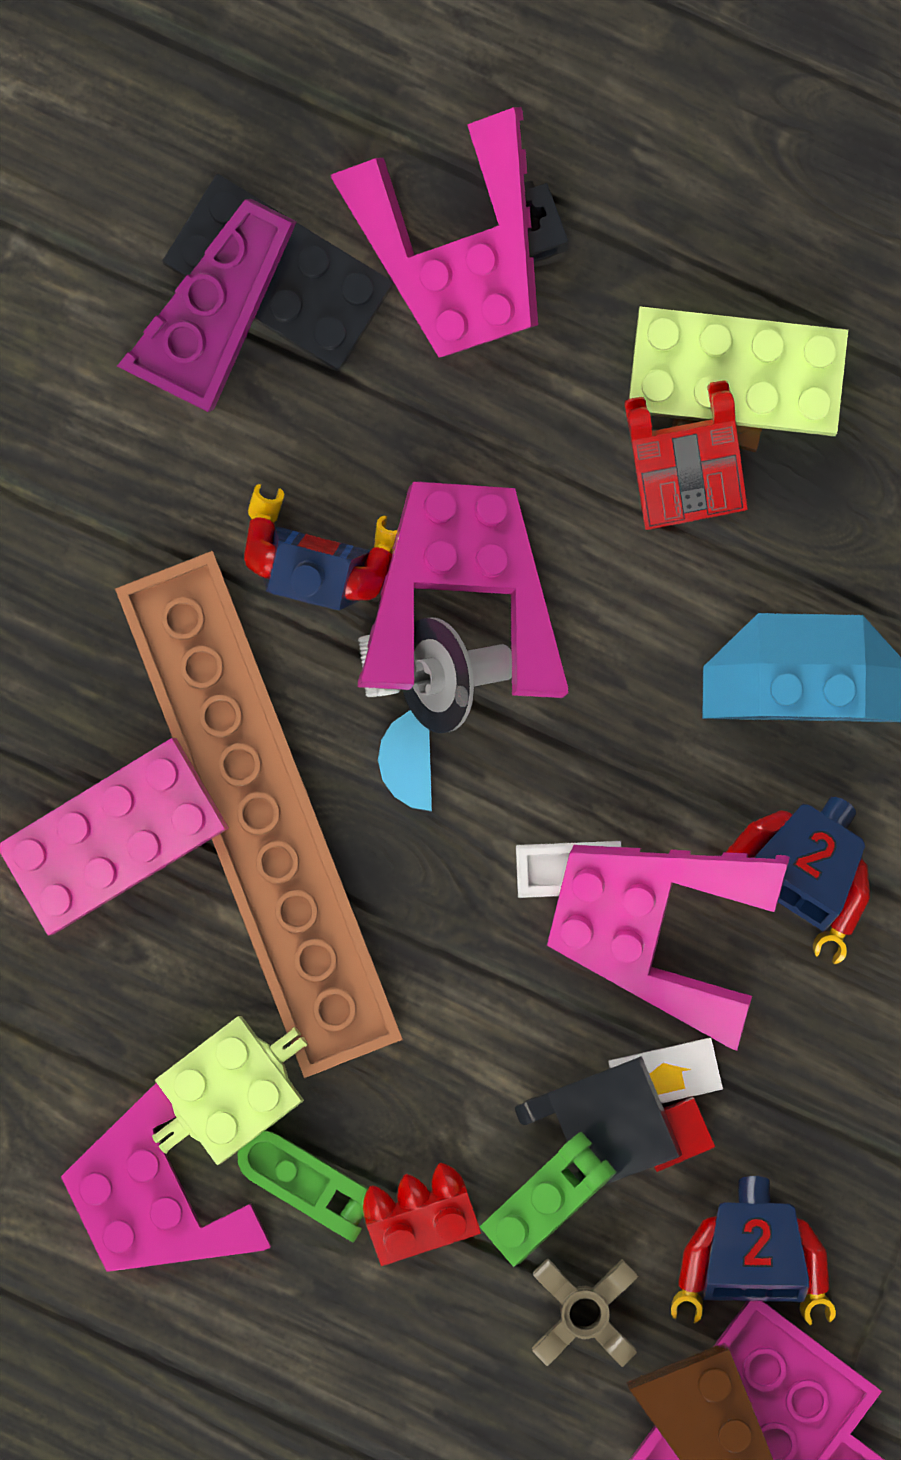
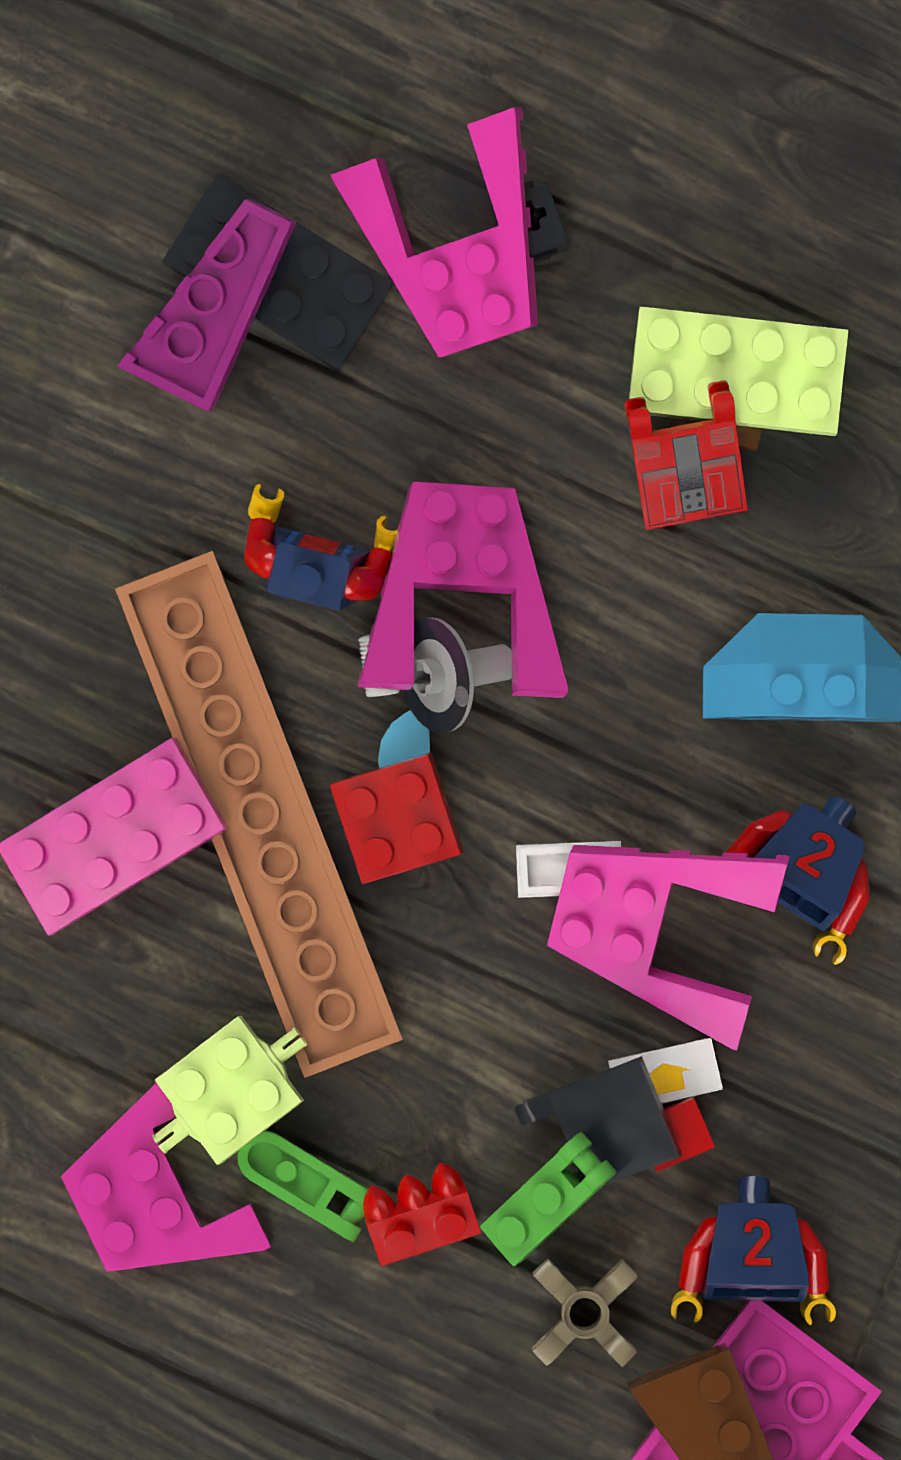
(396, 818): none -> red plate

